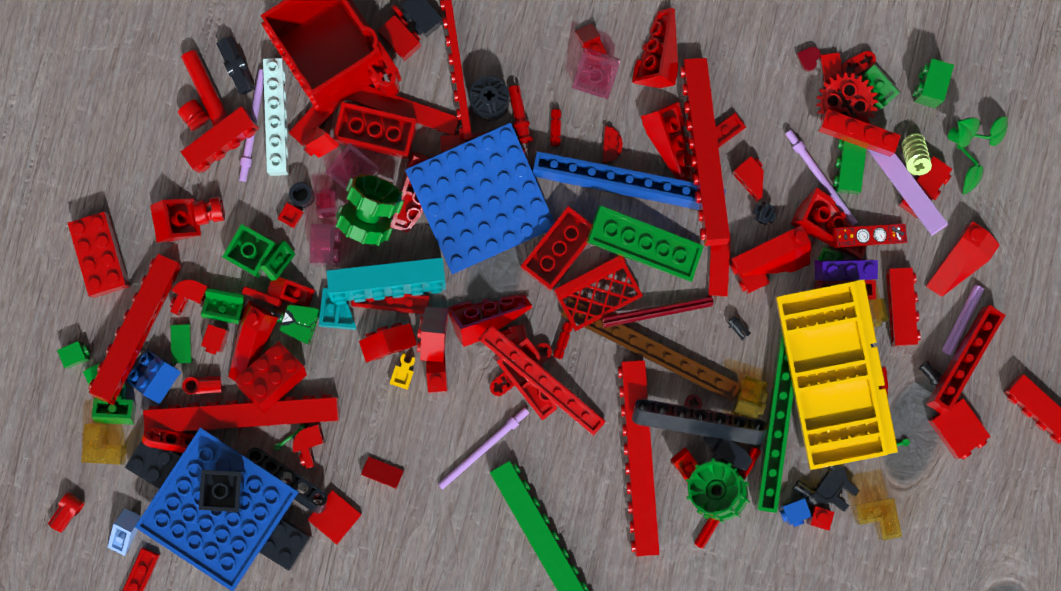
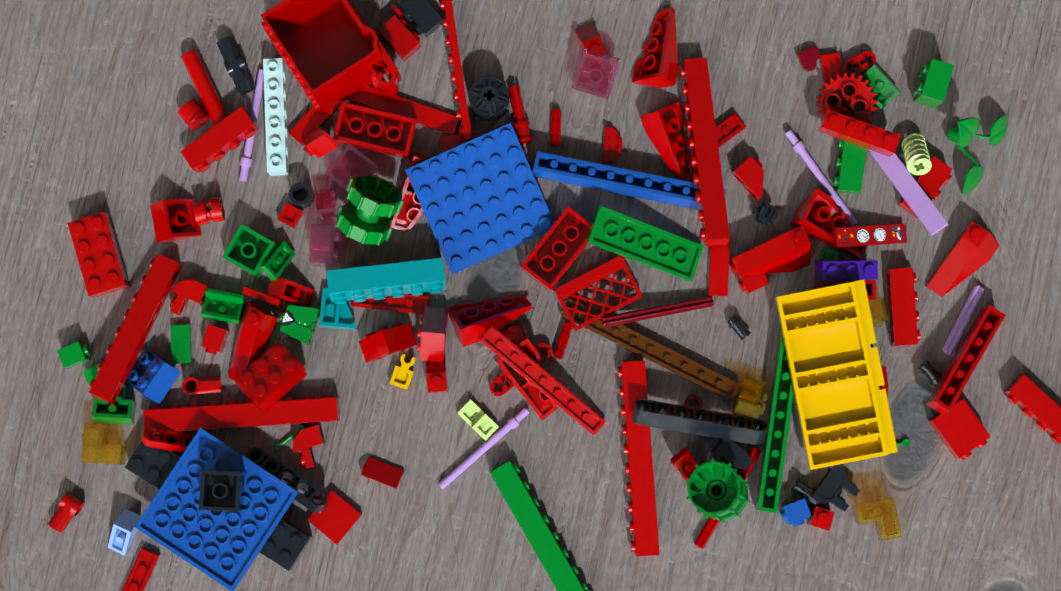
(477, 419): none -> yellowish green slope

